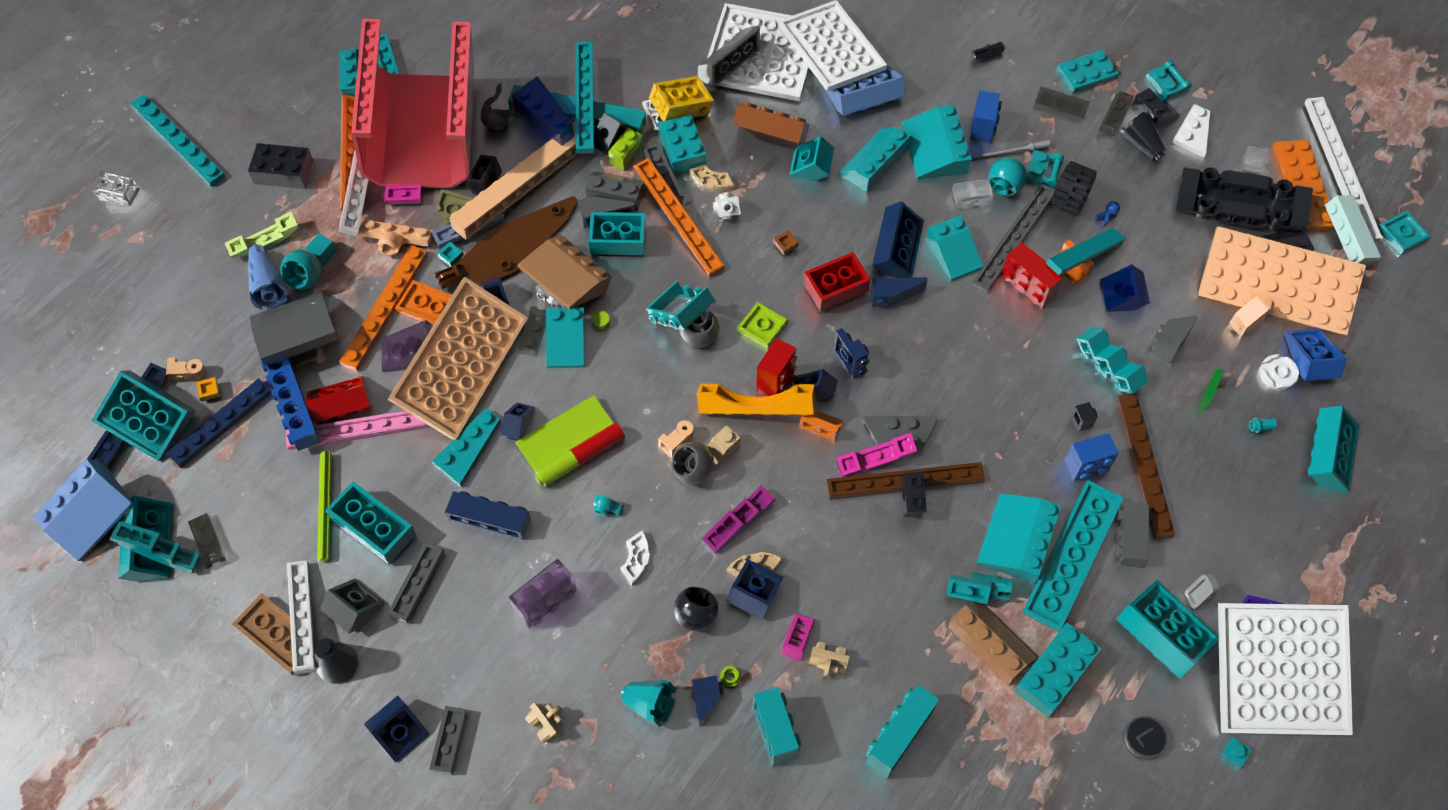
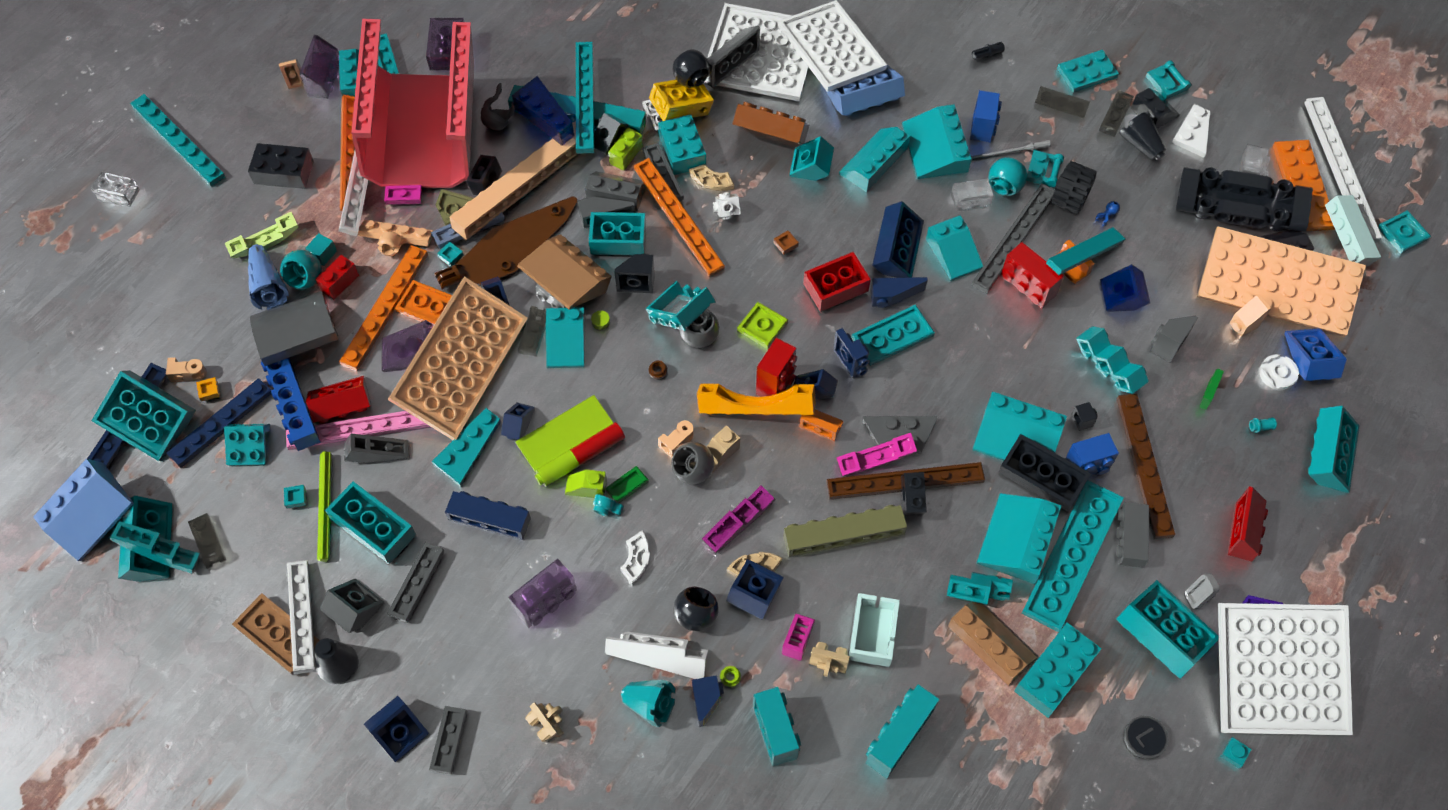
(245, 444): none -> teal bracket
(291, 73): none -> light nougat slope
(294, 496): none -> teal plate
(320, 68): none -> clear purple slope
(337, 277): none -> red brick
(374, 449): none -> dark grey slope
(439, 43): none -> clear purple brick
(586, 483): none -> lime slope
(627, 485): none -> green tile
(636, 274): none -> black slope
(658, 365): none -> reddish brown plate
(659, 652): none -> white wedge
(691, 68): none -> black wheel
(844, 530): none -> olive brick
(873, 630): none -> light aqua piece
(894, 334): none -> teal tile
(1008, 418): none -> teal slope
(1044, 472): none -> black slope
(1248, 526): none -> red slope

